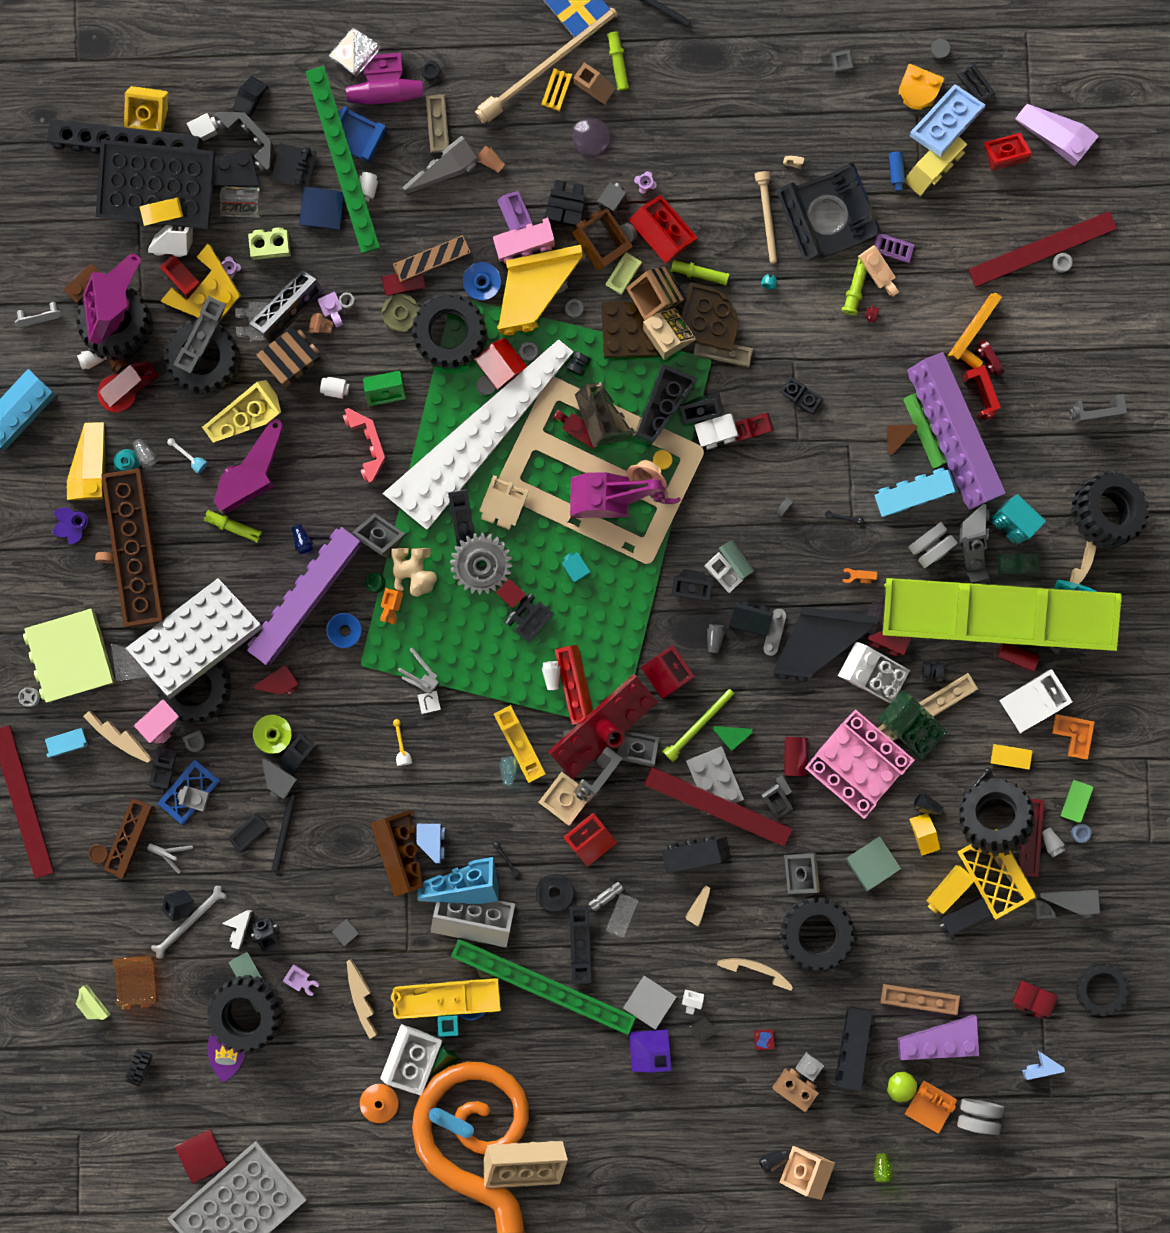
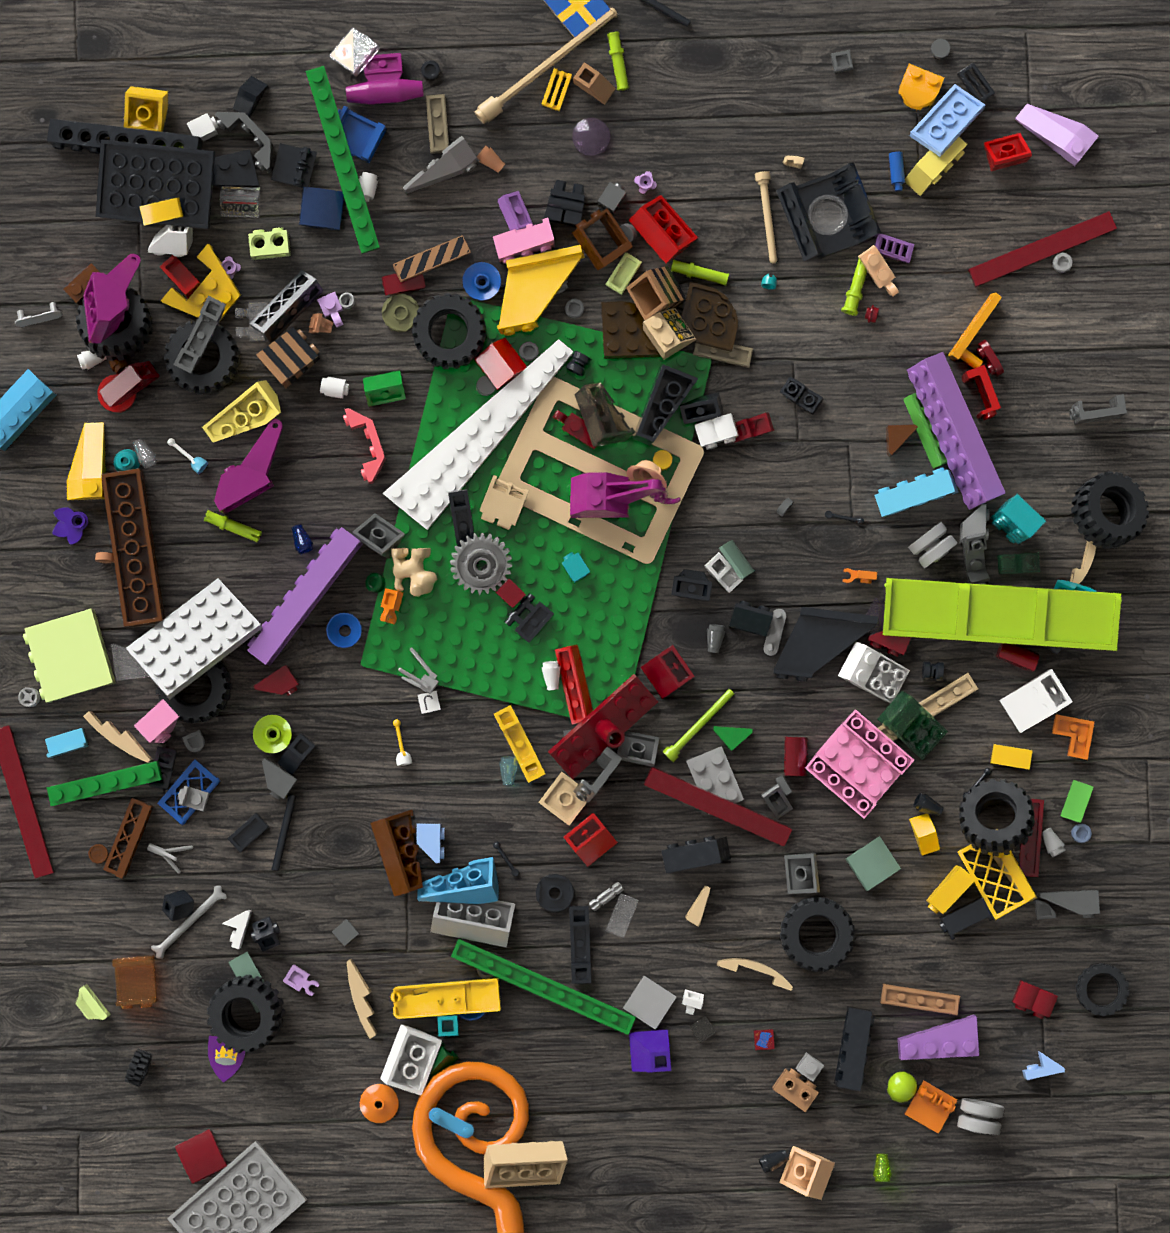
(104, 783): none -> green plate

